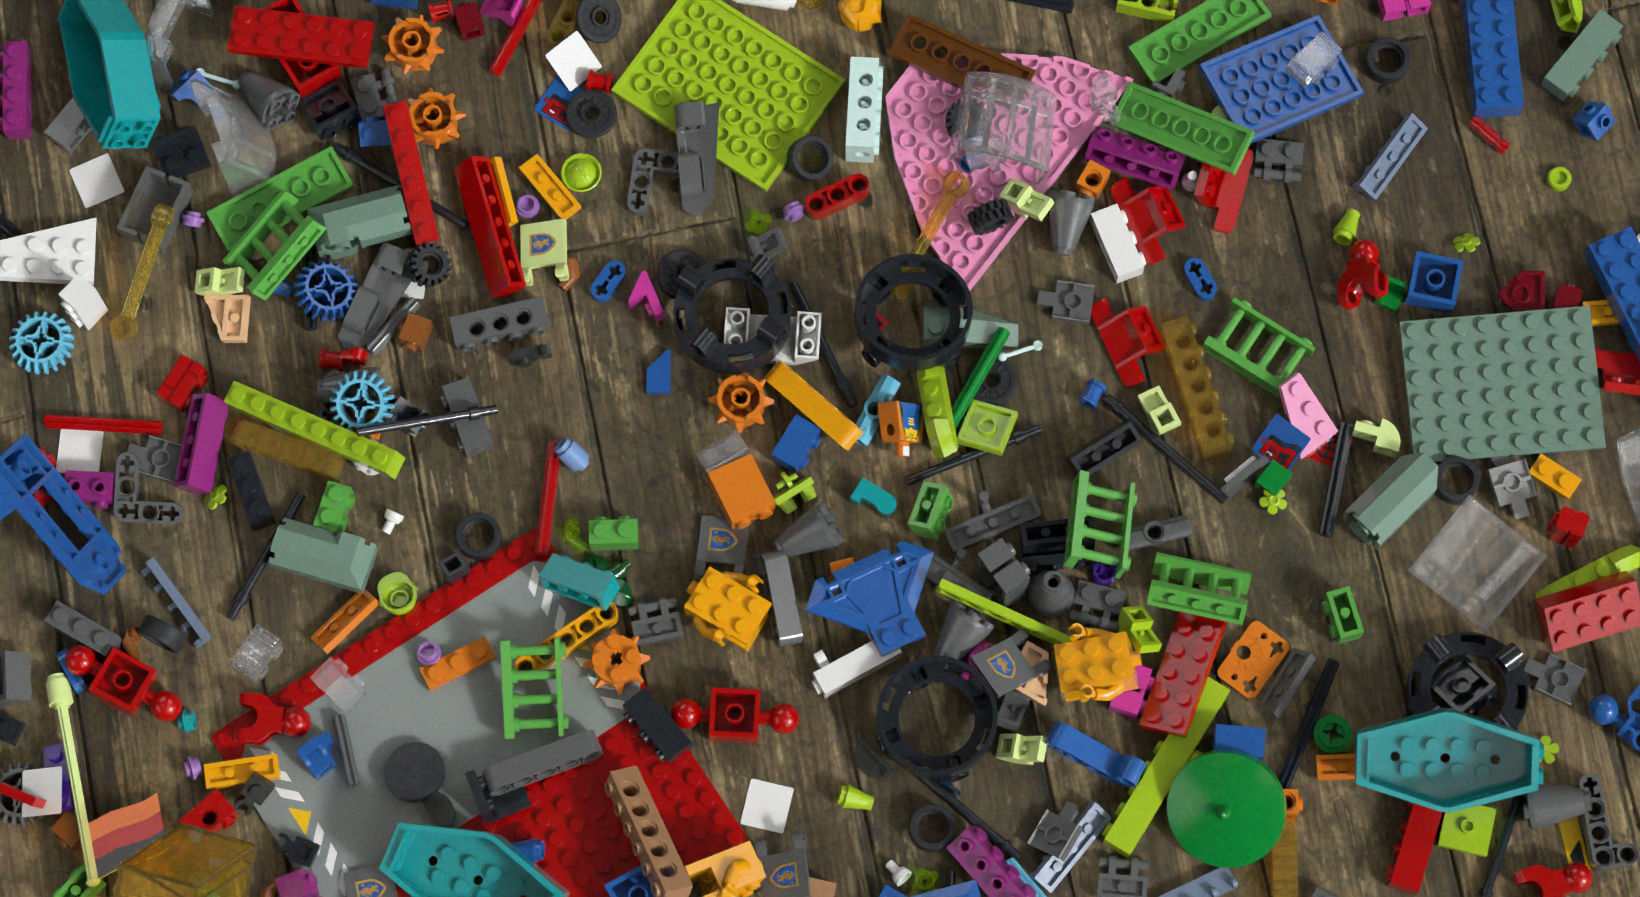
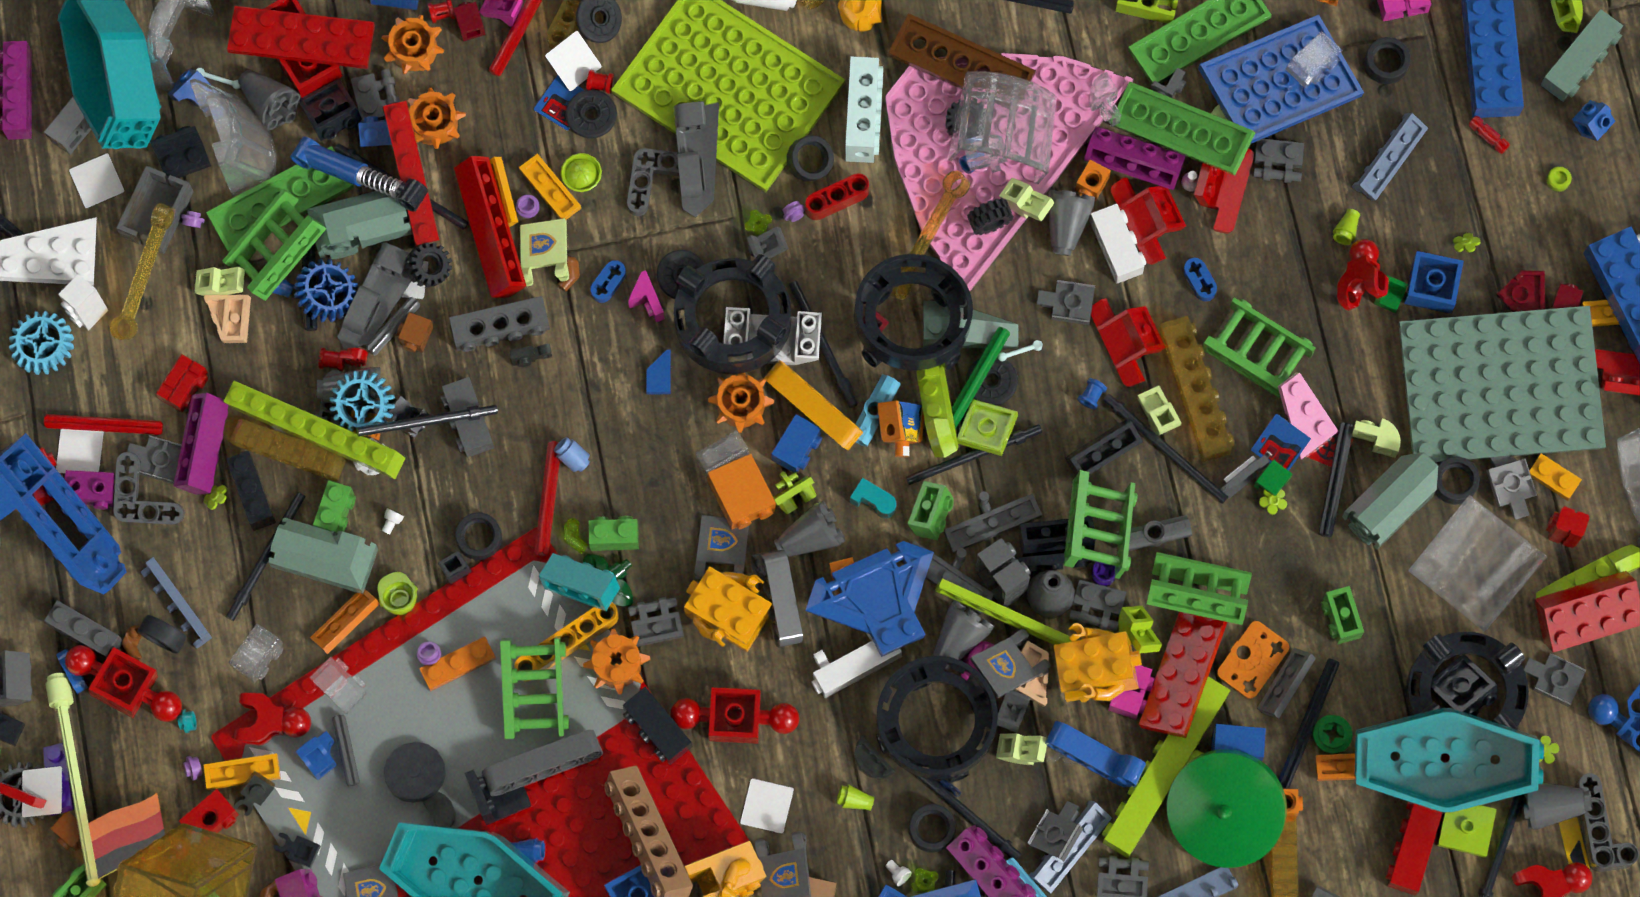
(311, 155): none -> piece

